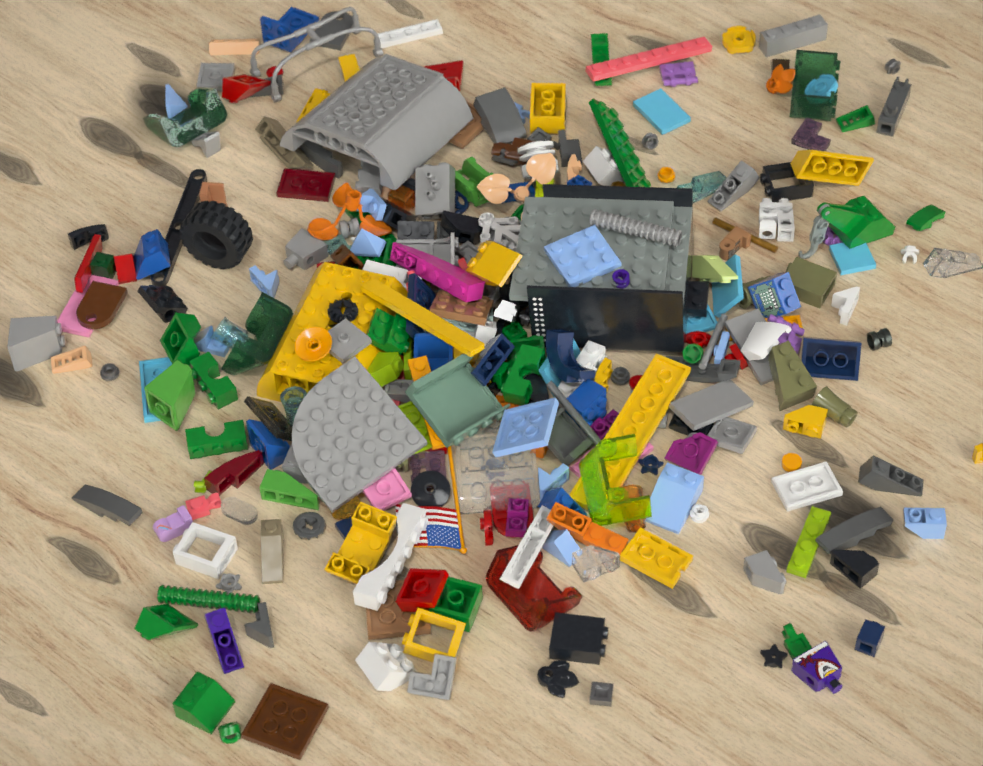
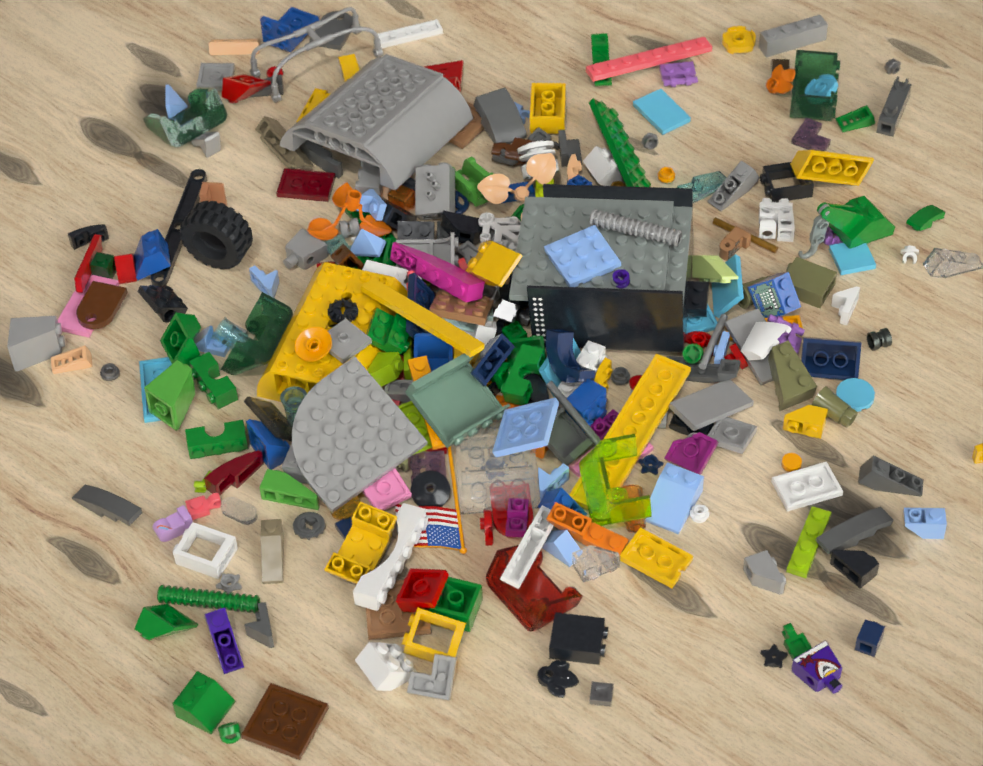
(856, 393): none -> medium azure tile

